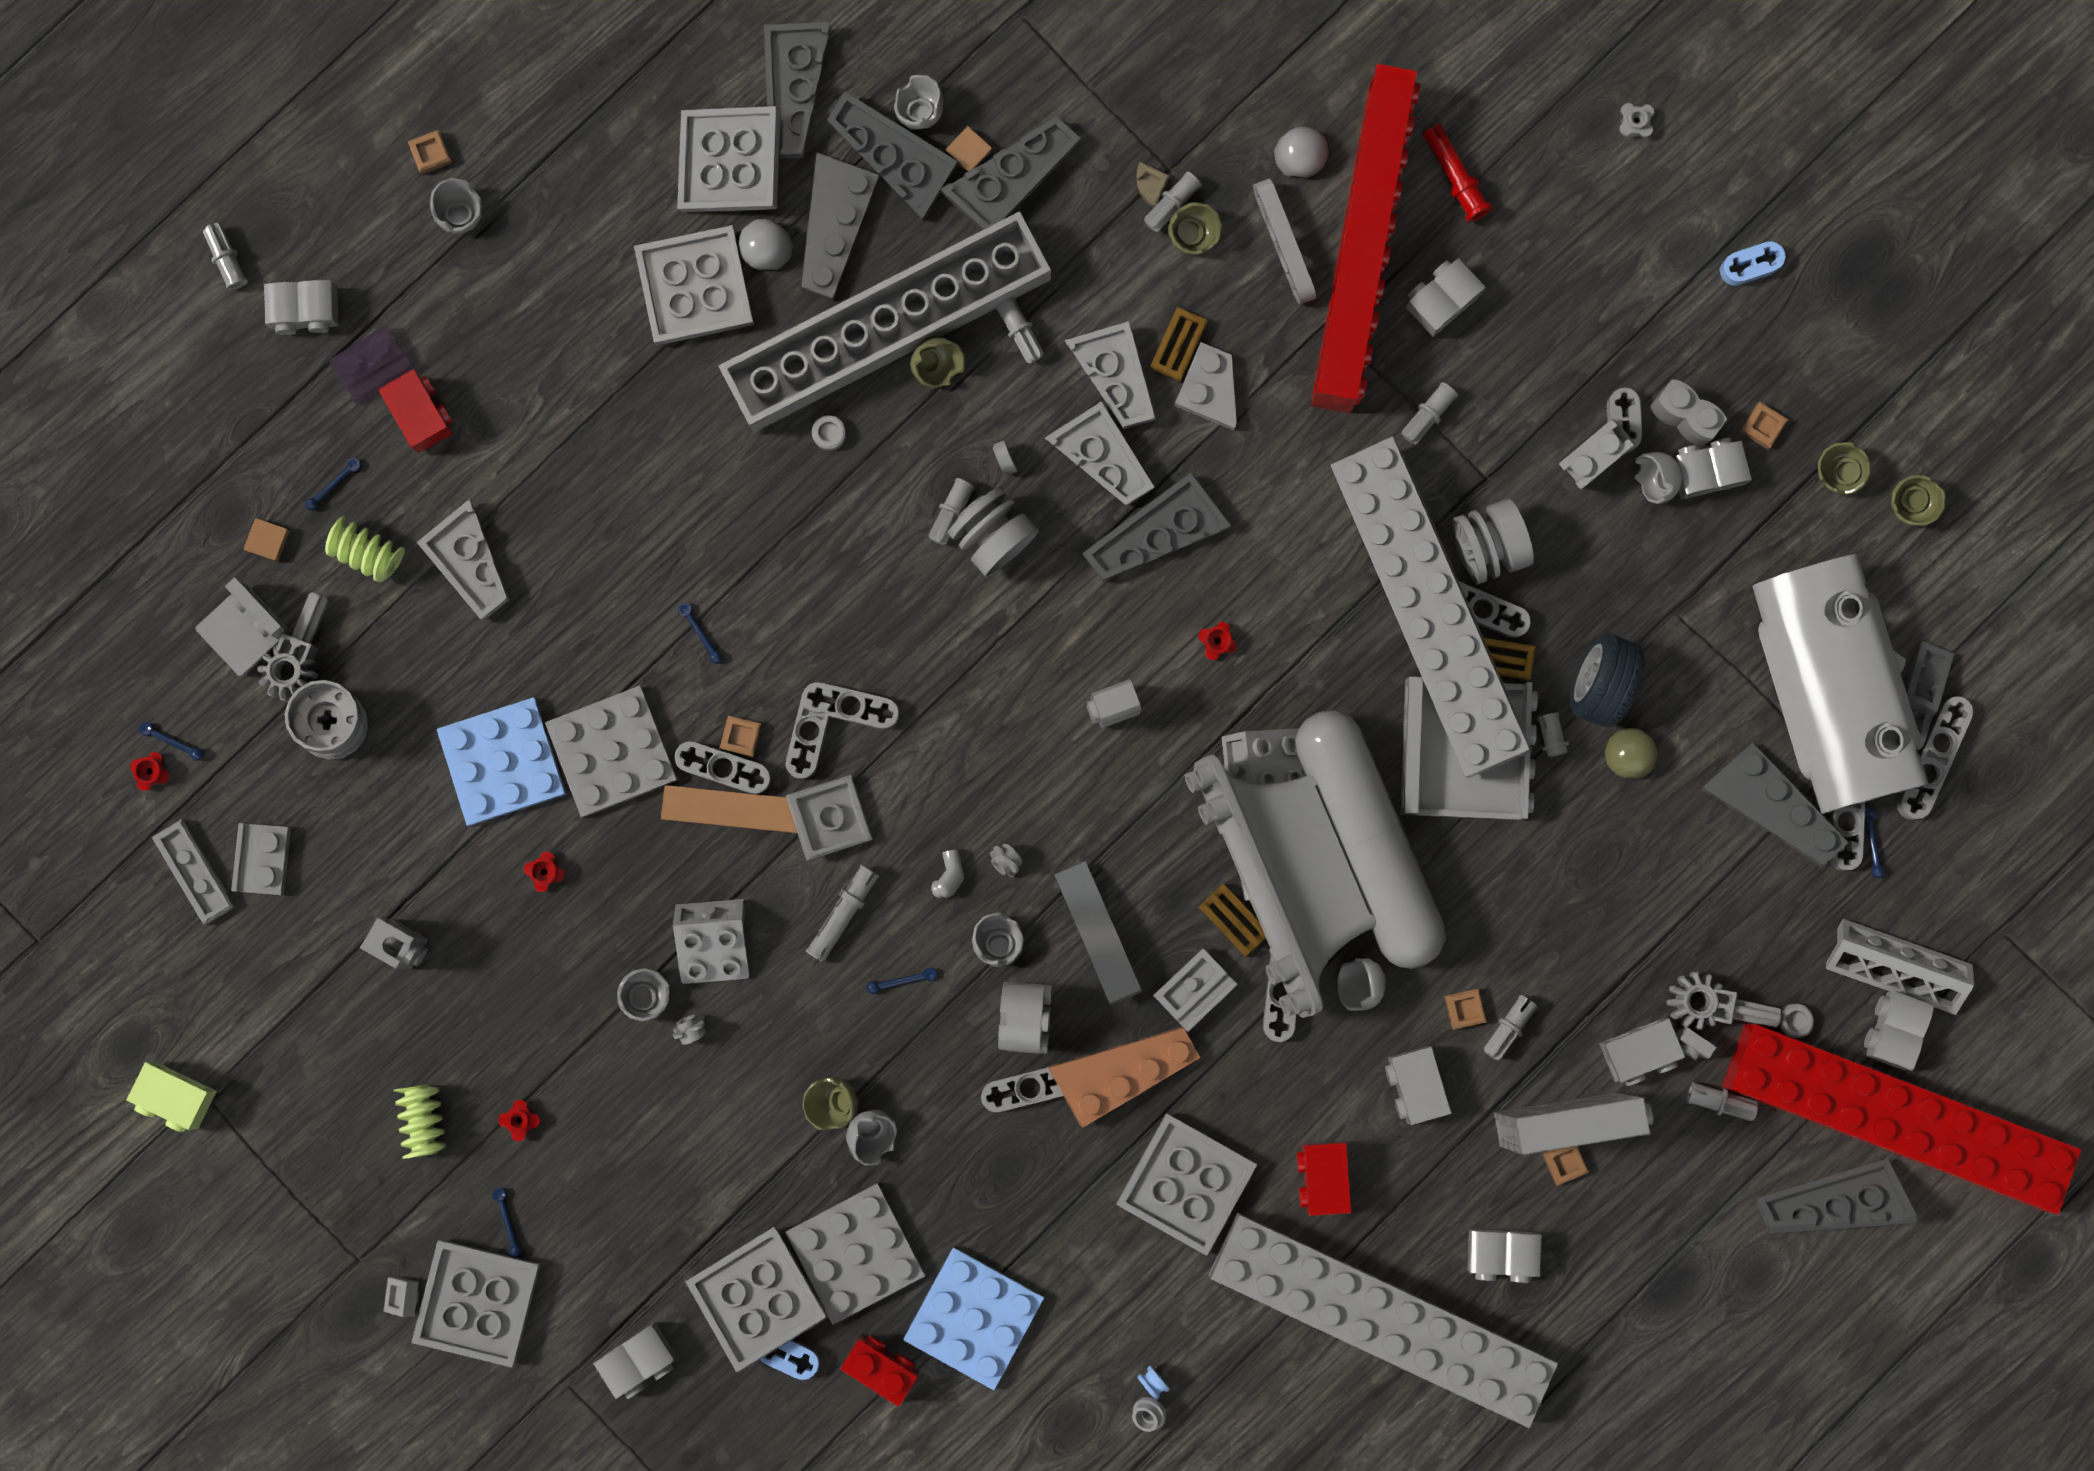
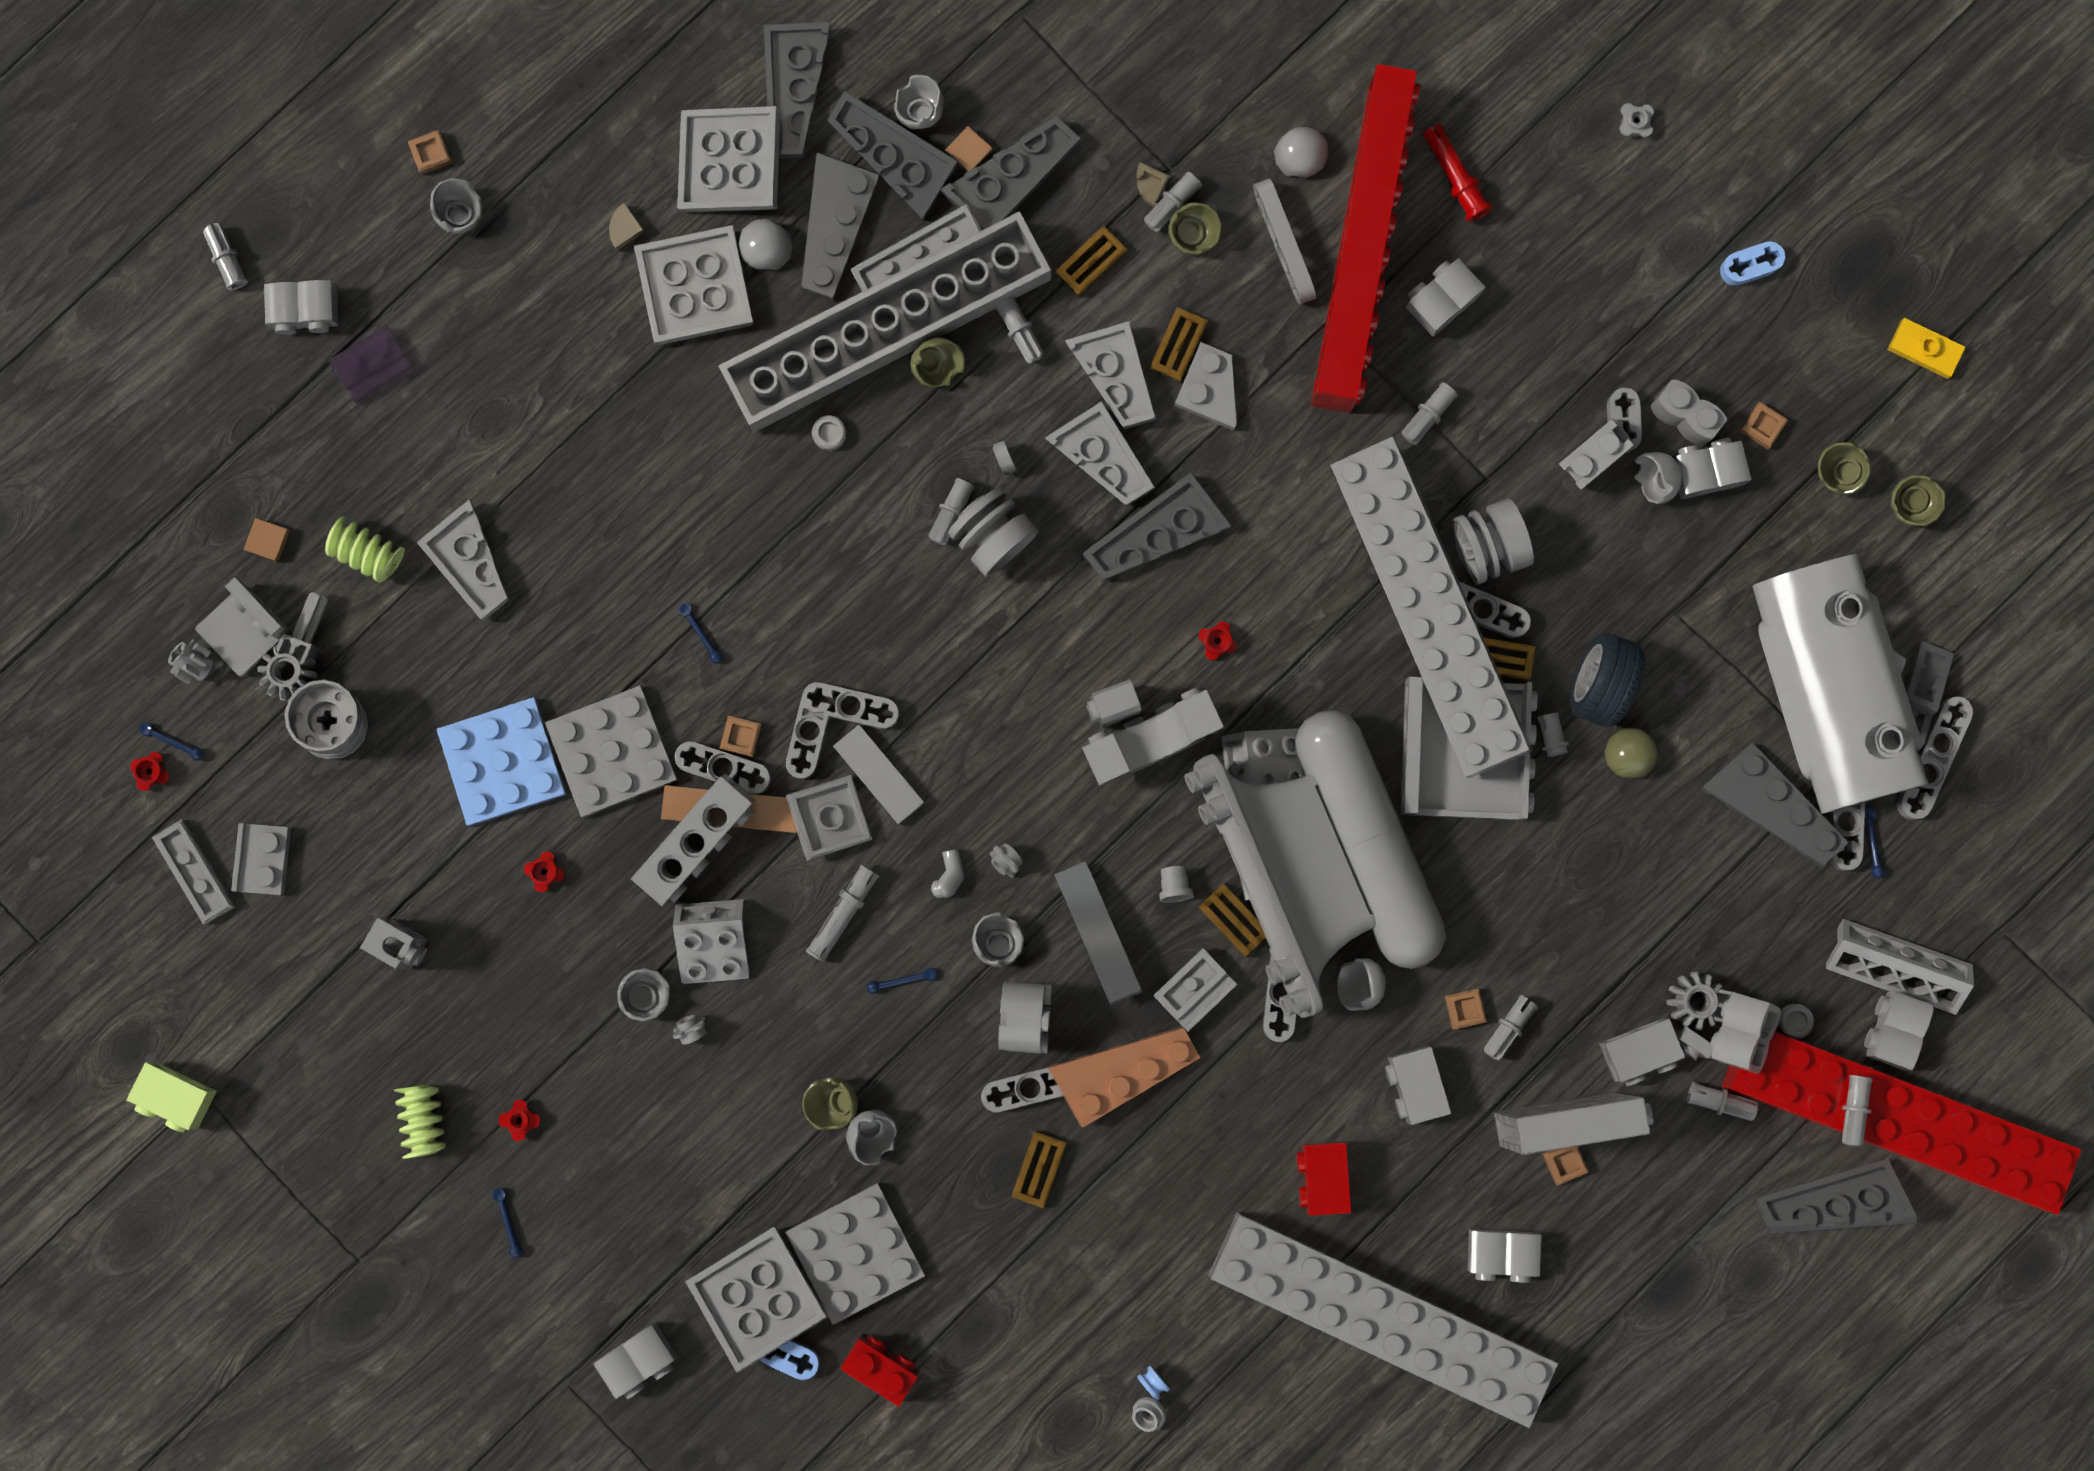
(190, 661): none -> light grey gear
(353, 465): dark blue hinge -> none
(401, 1297): light grey plate -> none
(416, 410): red brick -> none
(476, 1303): light grey plate -> none
(623, 227): none -> dark tan tile
(653, 873): none -> light grey brick
(878, 774): none -> light grey tile
(917, 247): none -> light grey tile
(973, 1318): light blue plate -> none
(1048, 1141): none -> pearl gold tile
(1071, 280): none -> pearl gold tile
(1155, 739): none -> light grey brick
(1175, 885): none -> light grey piece
(1186, 1184): light grey plate -> none
(1745, 1032): none -> light grey brick
(1856, 1110): none -> light grey axle
(1926, 348): none -> yellow plate

